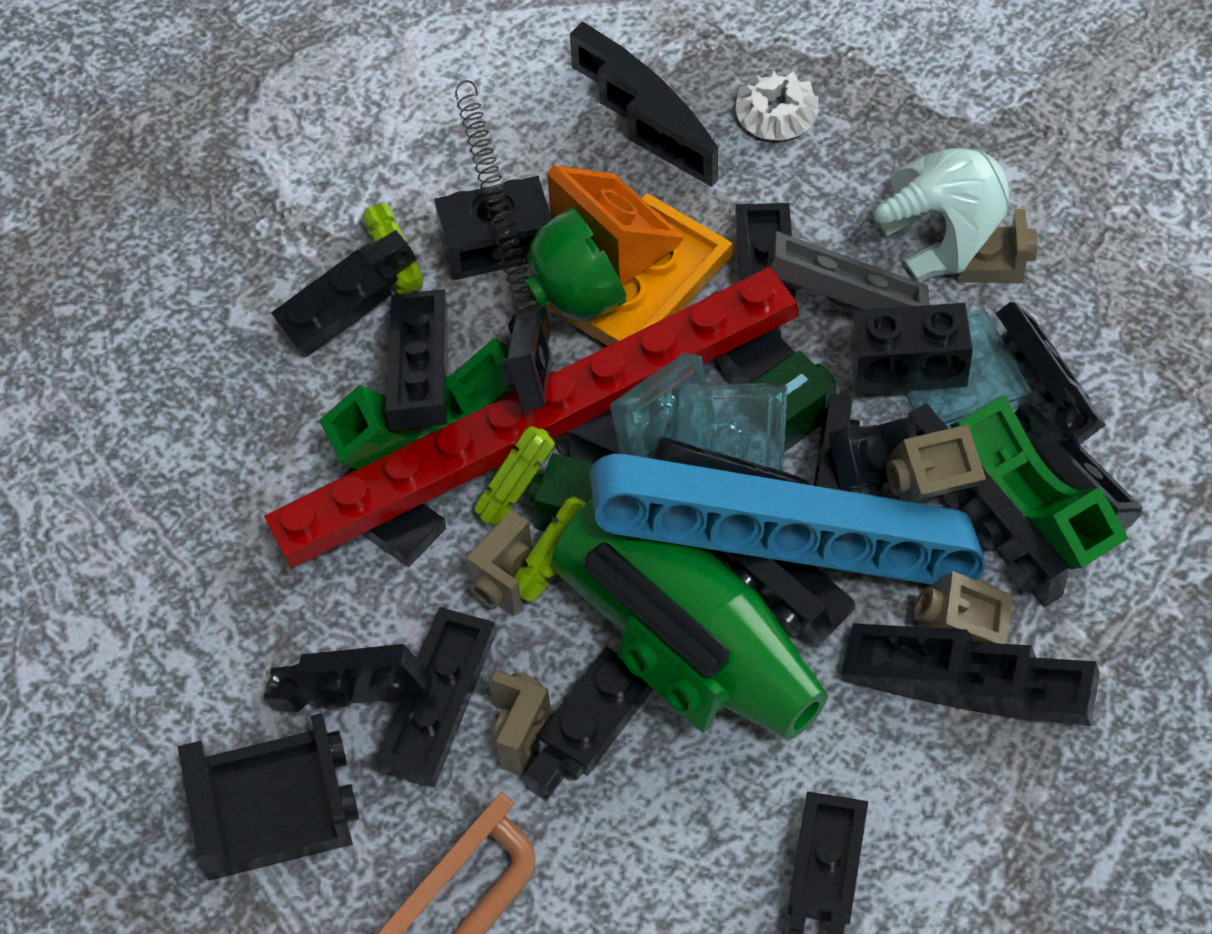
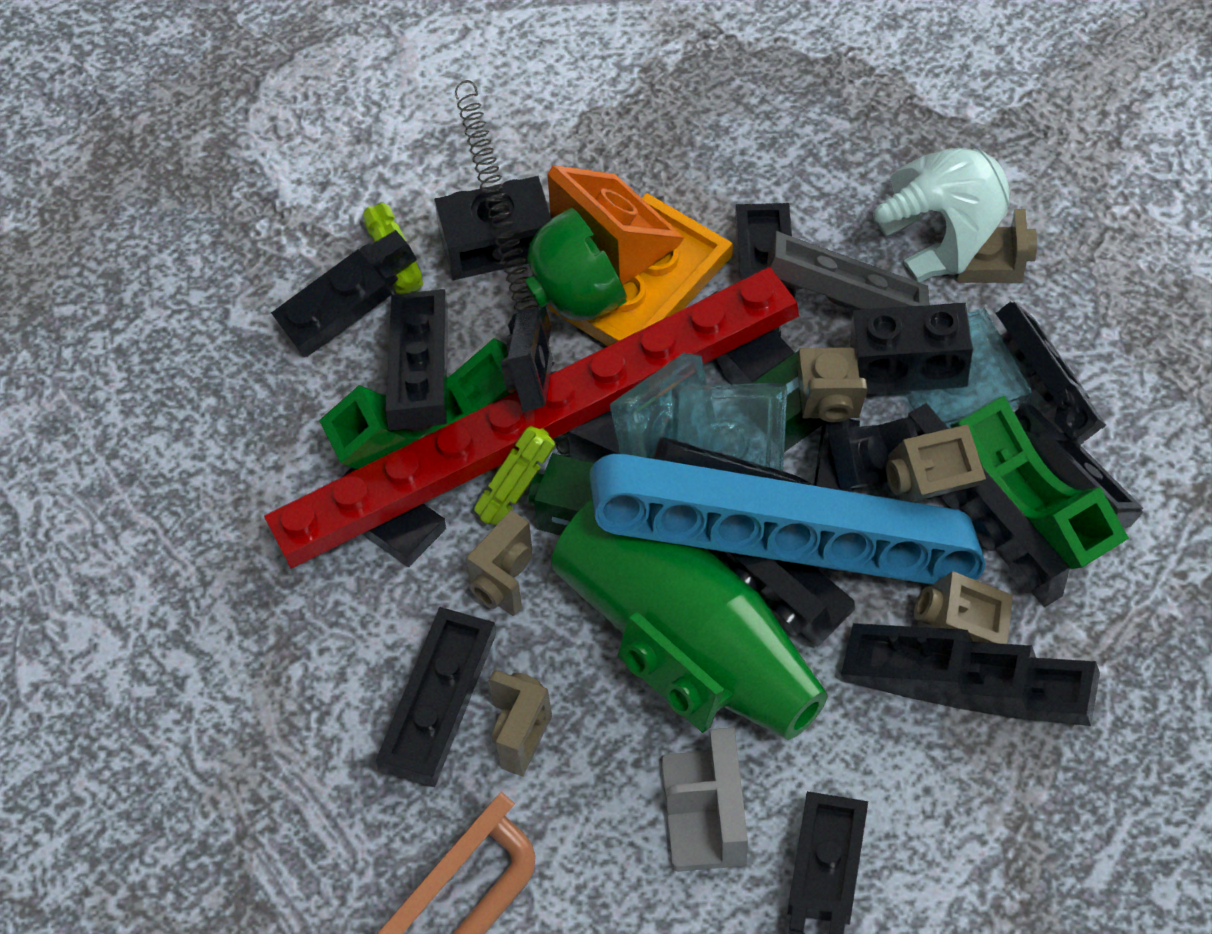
(268, 801): black panel -> none
(347, 678): black hinge -> none
(534, 576): lime axle -> none
(585, 723): black hinge -> none
(654, 111): black slope -> none
(657, 610): black axle -> none
(706, 806): none -> light grey panel
(785, 120): white gear -> none
(830, 383): none -> dark tan bracket

